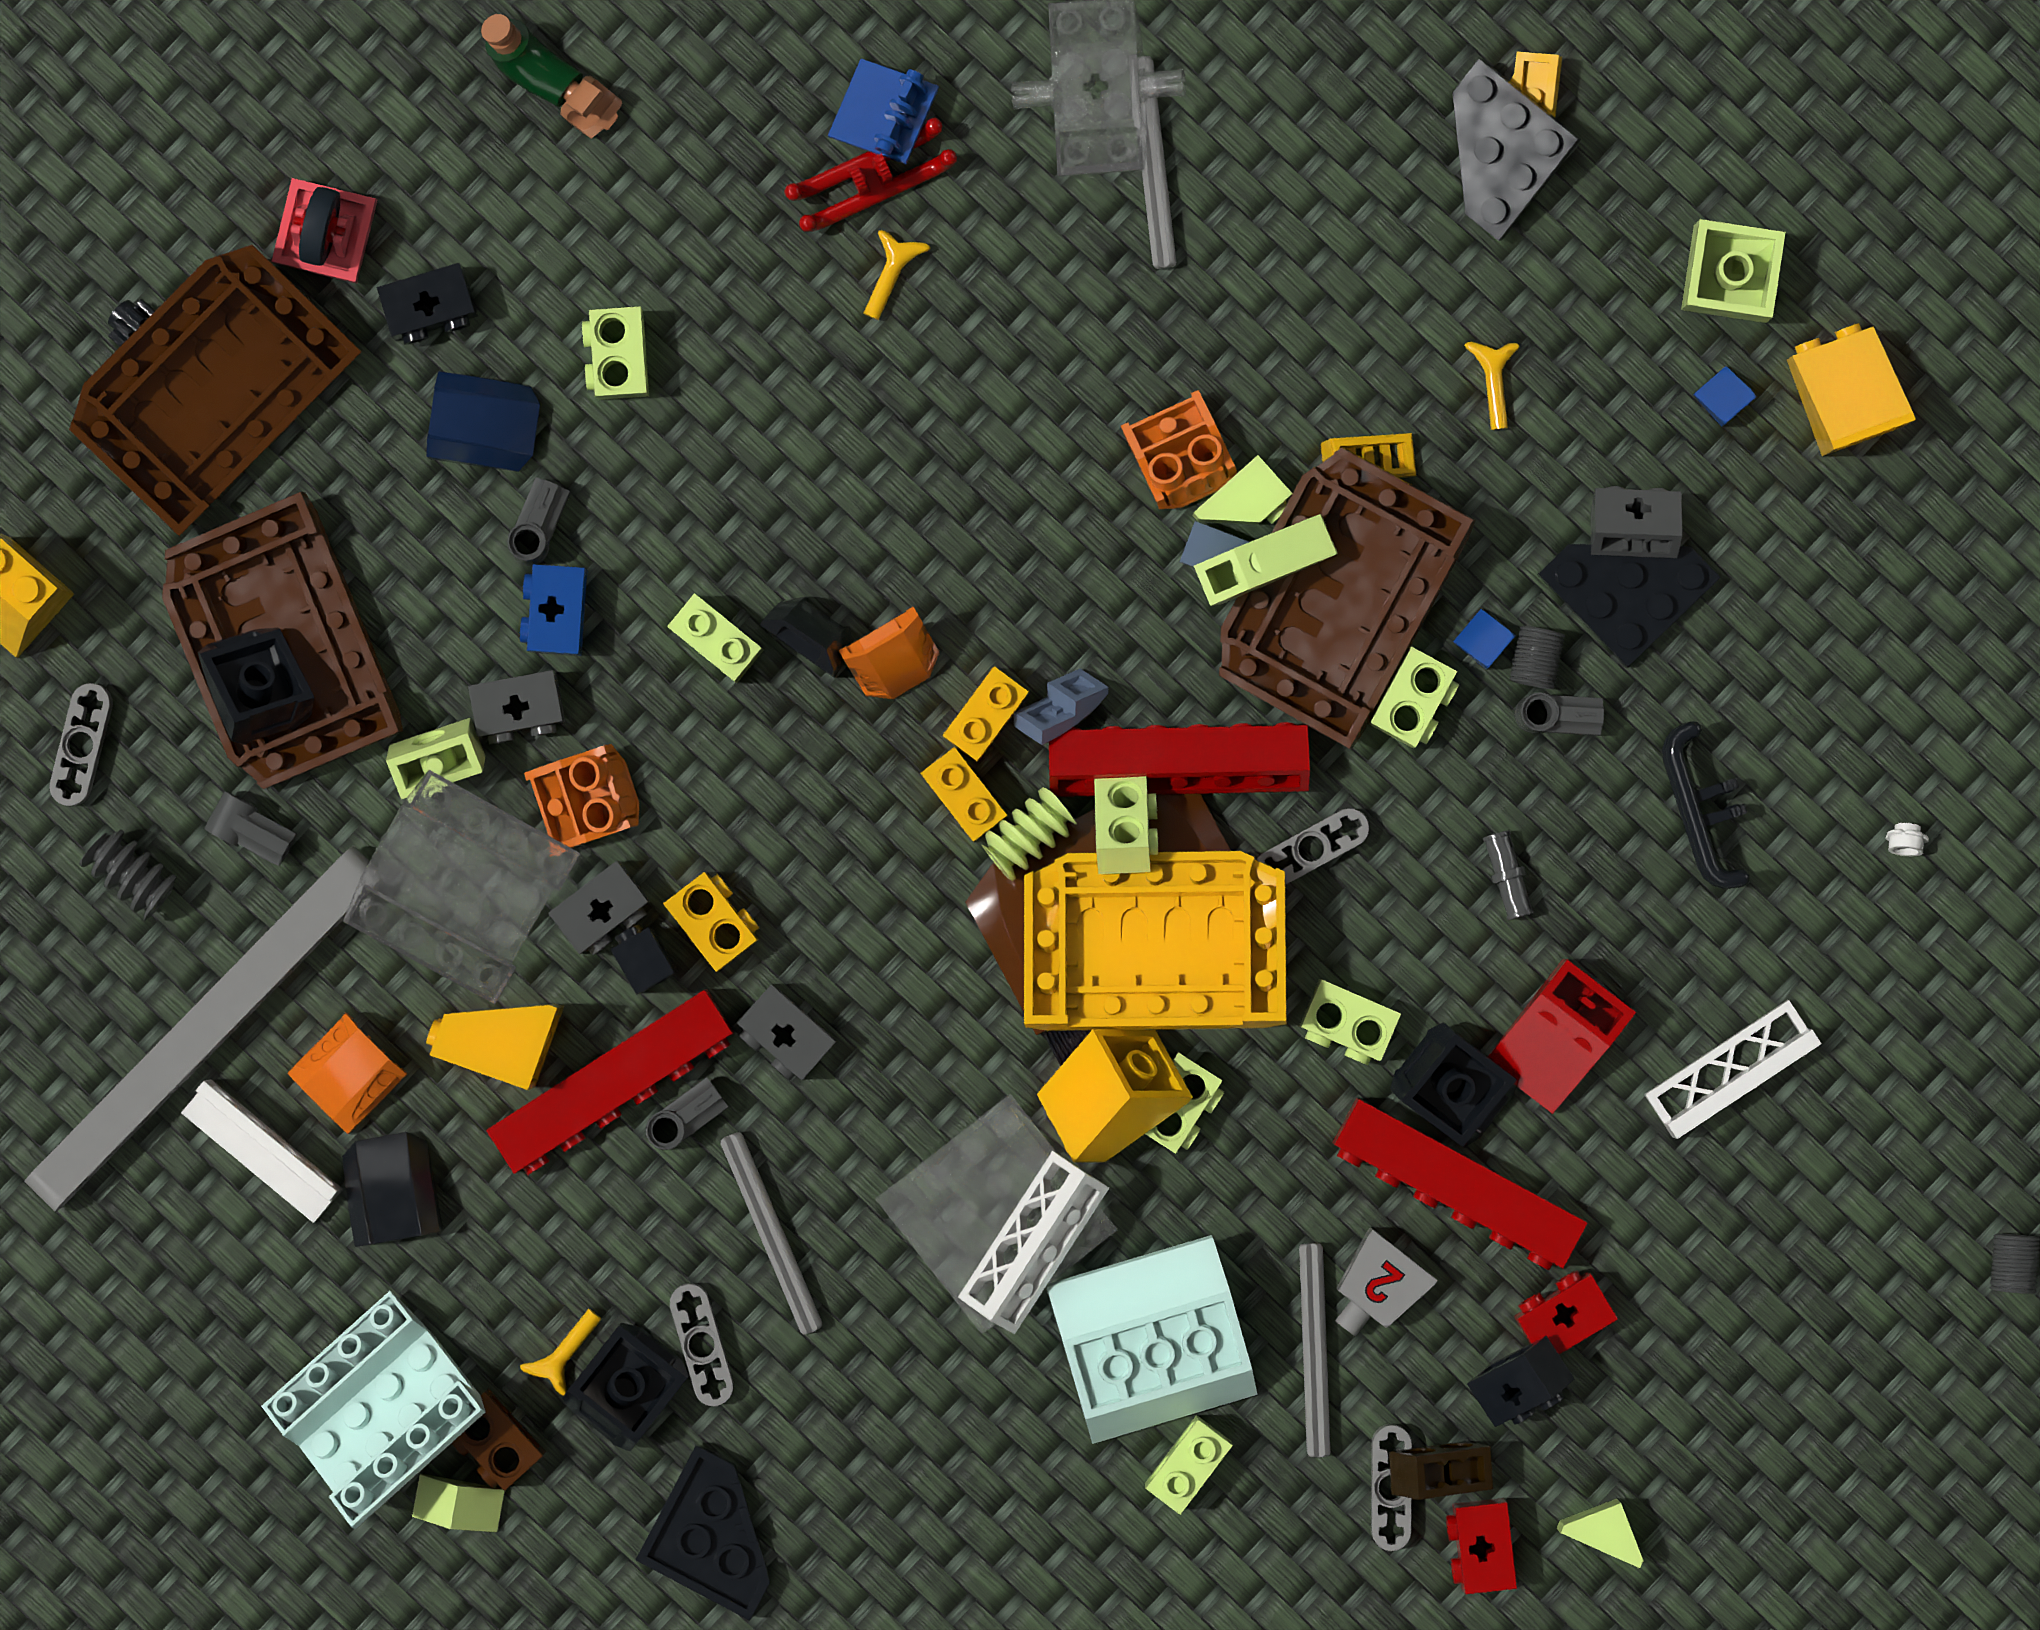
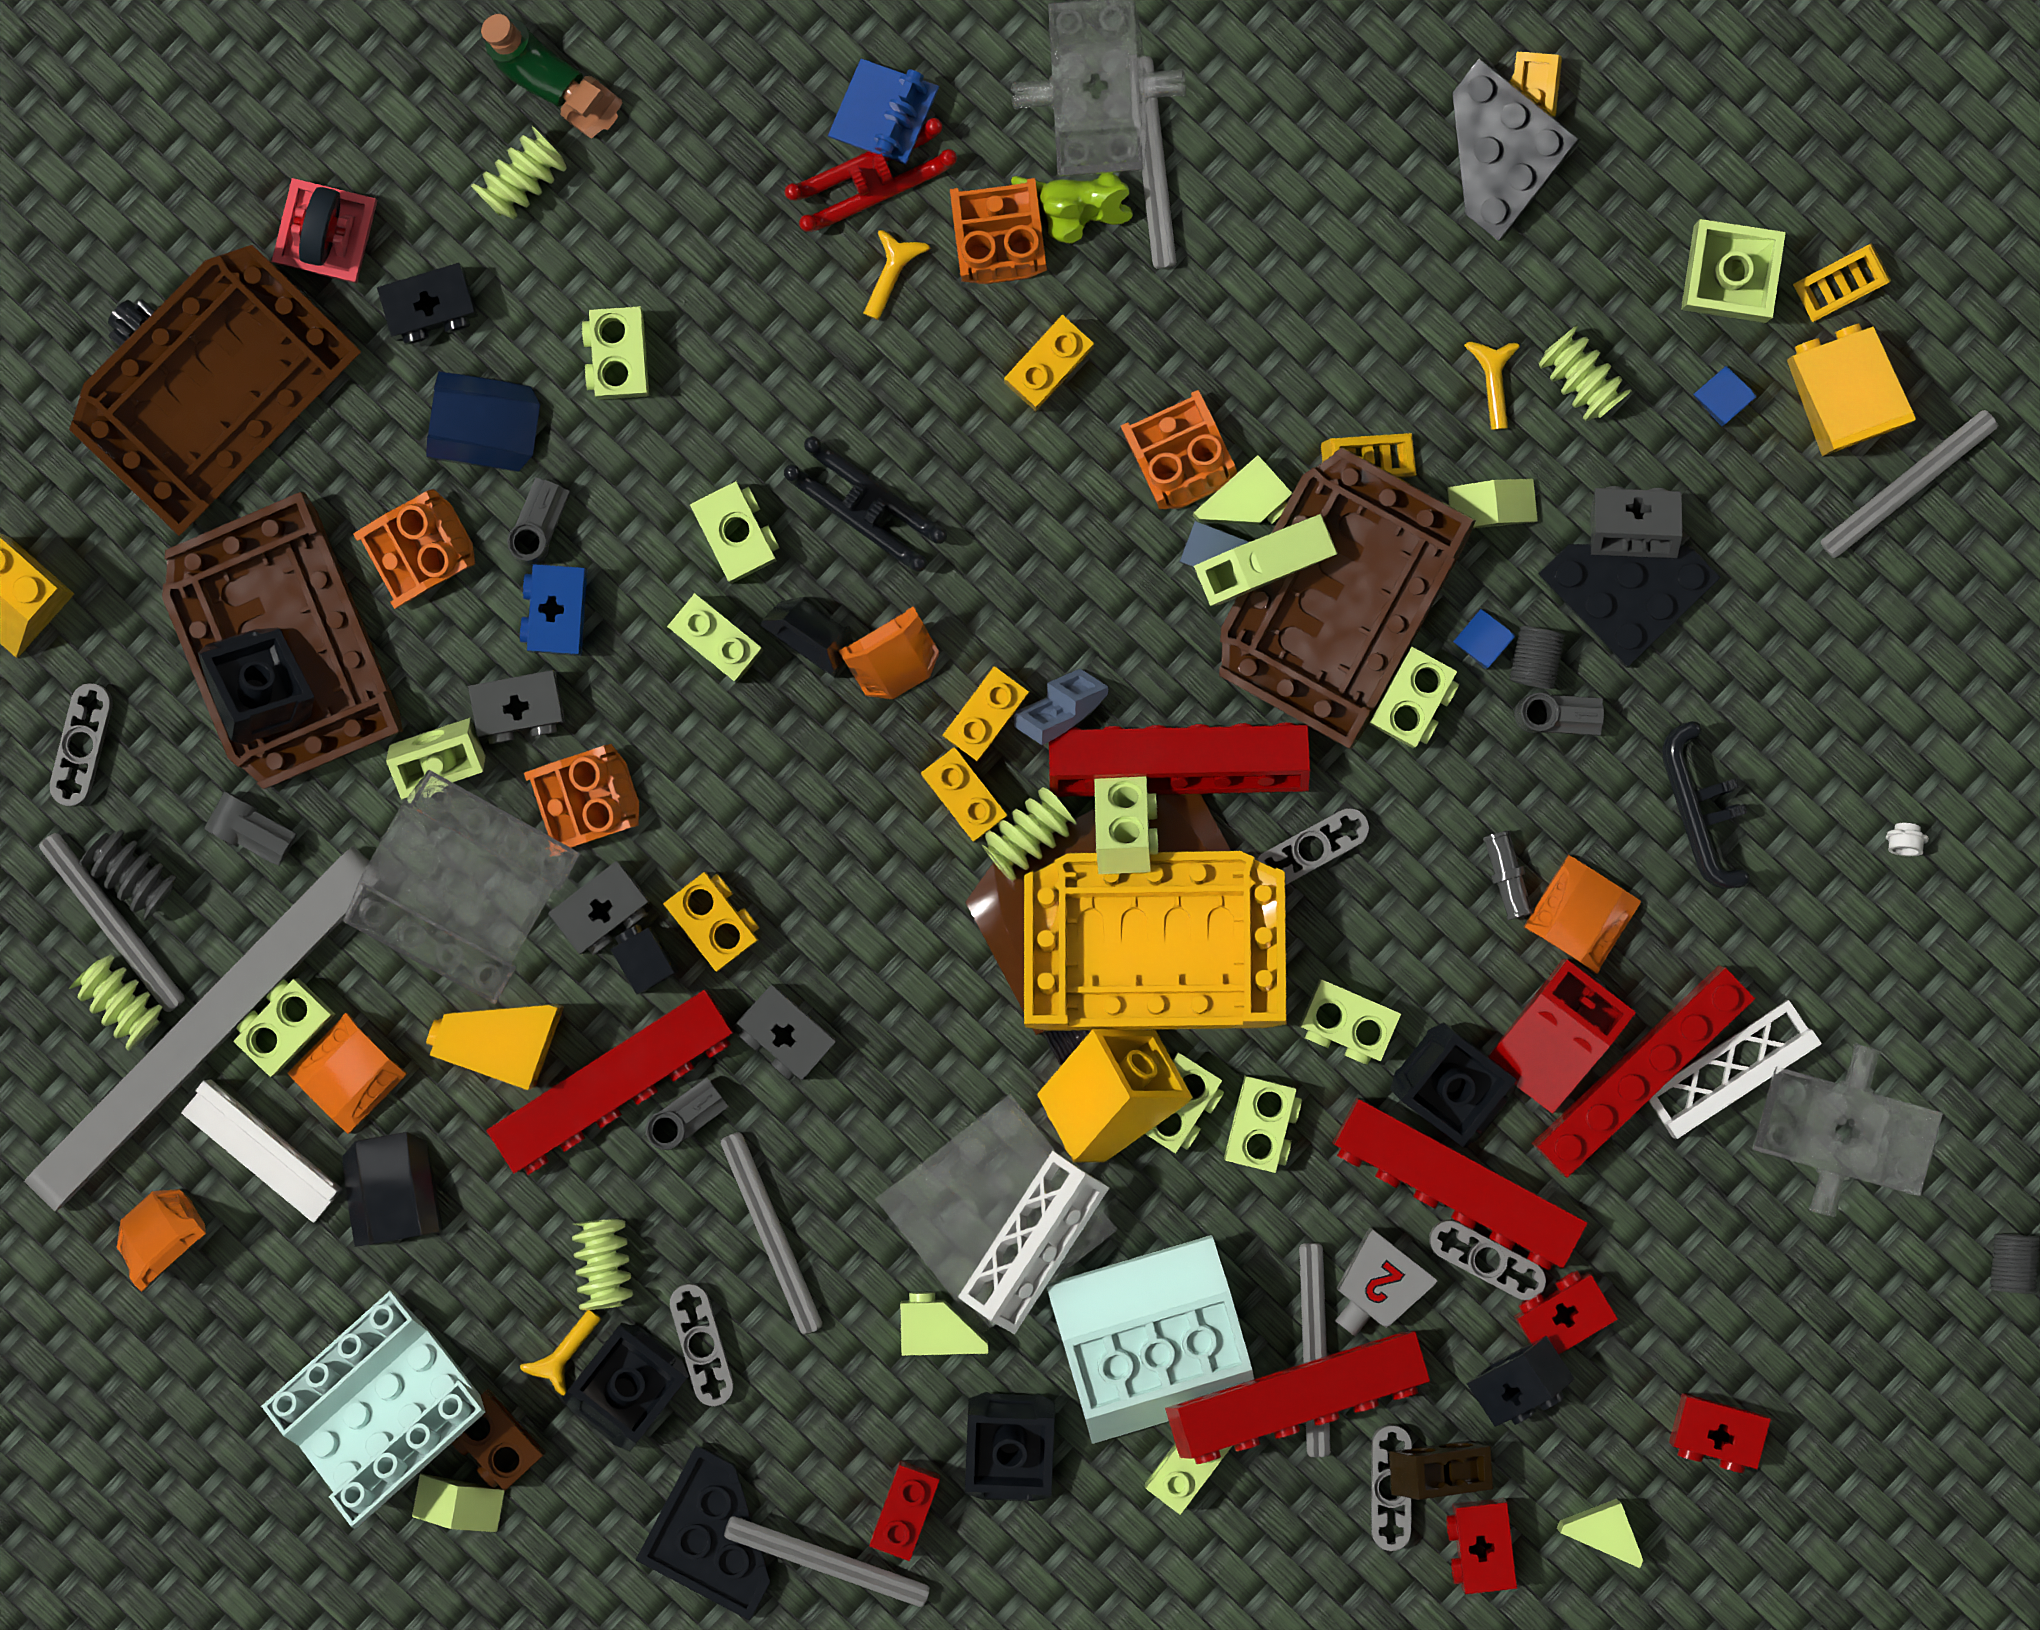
(111, 922): none -> light grey axle
(118, 1001): none -> yellowish green piece
(158, 1234): none -> orange slope
(290, 1034): none -> yellowish green brick
(417, 546): none -> orange slope
(520, 175): none -> yellowish green piece
(602, 1264): none -> yellowish green piece
(716, 512): none -> yellowish green brick
(826, 1561): none -> light grey axle
(865, 504): none -> black piece
(904, 1510): none -> red brick
(936, 1328): none -> yellowish green slope
(1005, 223): none -> orange slope
(1009, 1447): none -> black slope
(1049, 363): none -> yellow brick
(1074, 203): none -> lime animal
(1250, 1121): none -> yellowish green brick
(1297, 1396): none -> red brick
(1496, 502): none -> yellowish green slope
(1520, 1265): none -> light grey beam
(1582, 913): none -> orange slope
(1583, 375): none -> yellowish green piece
(1643, 1071): none -> red brick
(1745, 1430): none -> red brick
(1875, 265): none -> yellow slope
(1888, 1139): none -> clear slope
(1909, 483): none -> light grey axle

